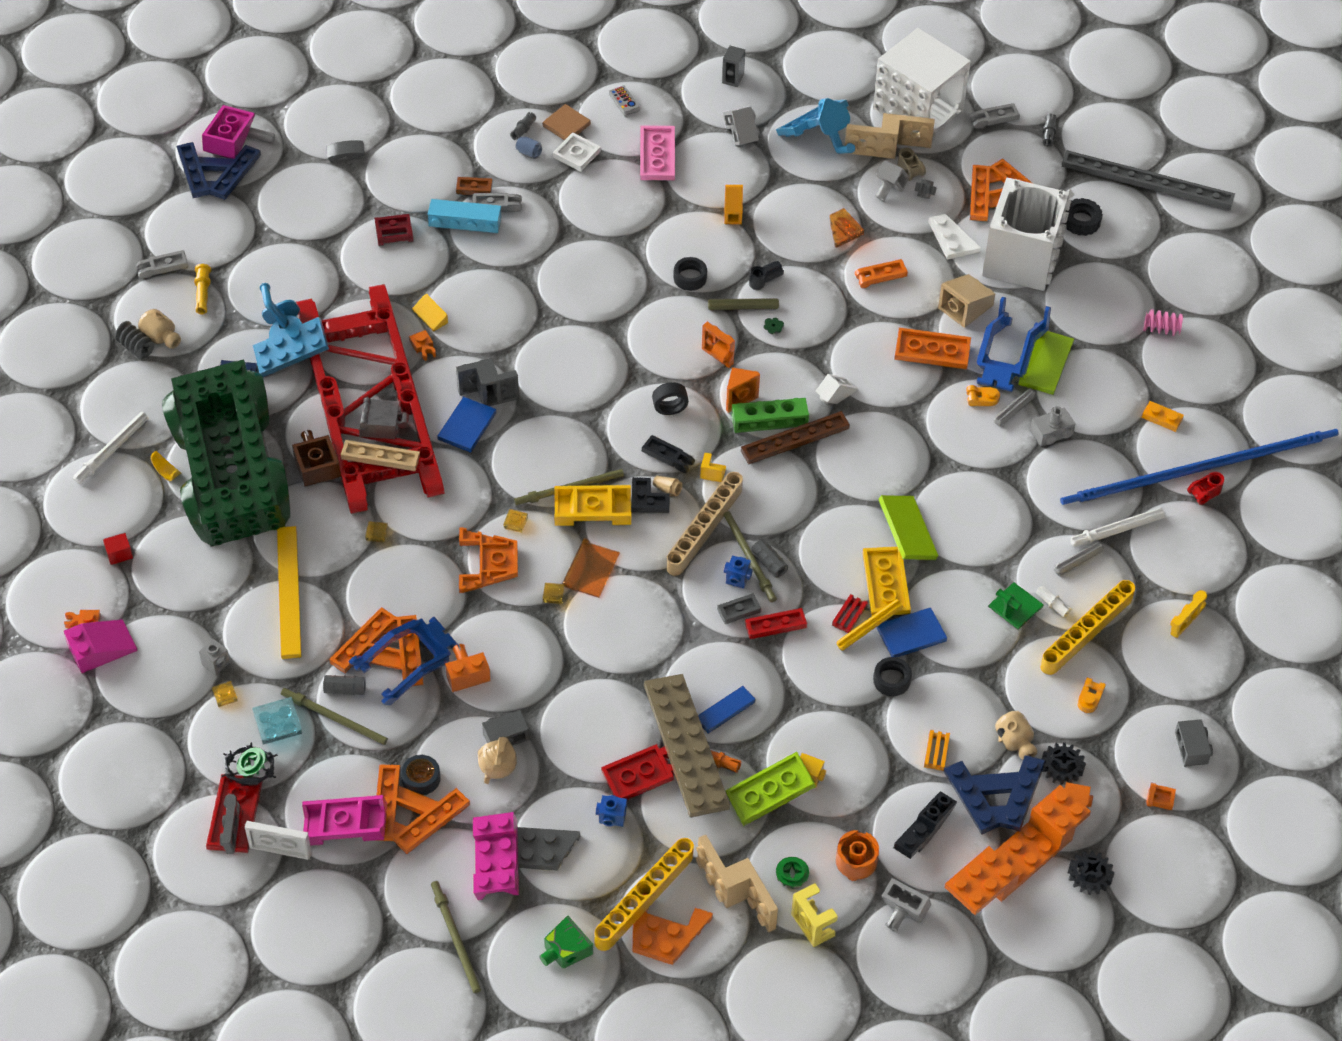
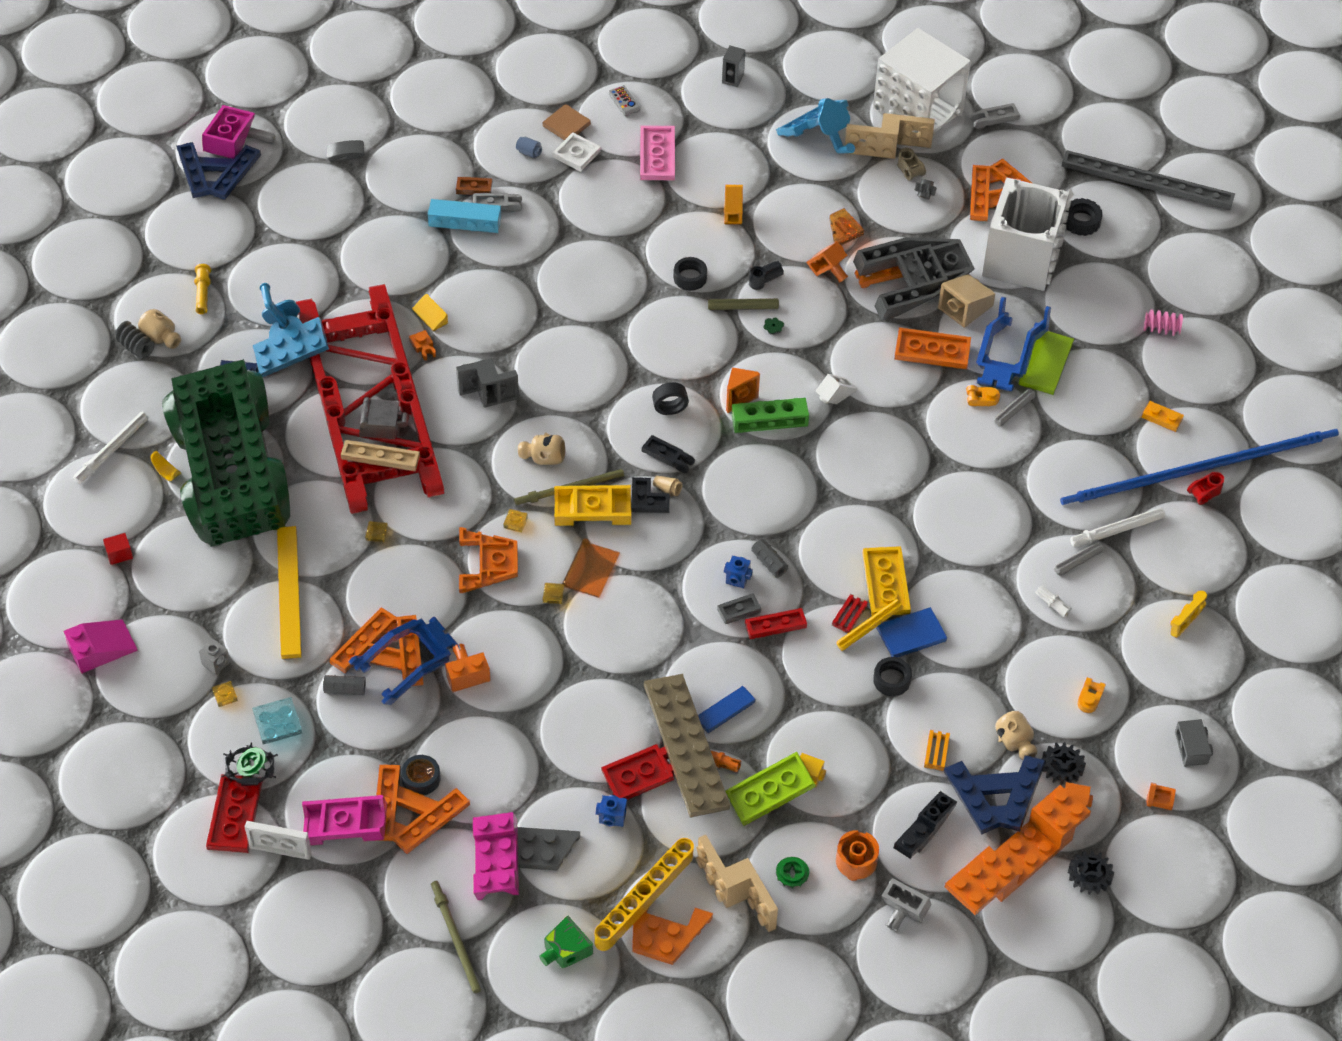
(84, 616): orange plate -> none
(162, 264): light grey hinge -> none
(230, 824): dark grey hinge -> none
(301, 700): olive bar -> none
(316, 459): reddish brown brick -> none
(393, 225): dark red plate -> none
(466, 424): blue tile -> none
(497, 759): tan helmet -> none
(510, 726): dark grey brick -> none
(523, 126): dark grey pin -> none
(544, 449): none -> tan piece
(704, 523): tan beam -> none
(711, 471): yellow panel -> none
(718, 344): orange plate -> none
(742, 124): light grey brick -> none
(764, 583): olive bar -> none
(795, 437): reddish brown plate -> none
(810, 923): light yellow panel -> none
(828, 260): none -> orange brick
(891, 177): light grey brick -> none
(908, 527): lime tile -> none
(923, 264): none -> dark grey wedge
(952, 238): white wing -> none
(1015, 605): green plate -> none
(1049, 129): dark grey pin -> none
(1052, 426): light grey brick -> none
(1087, 627): yellow beam -> none

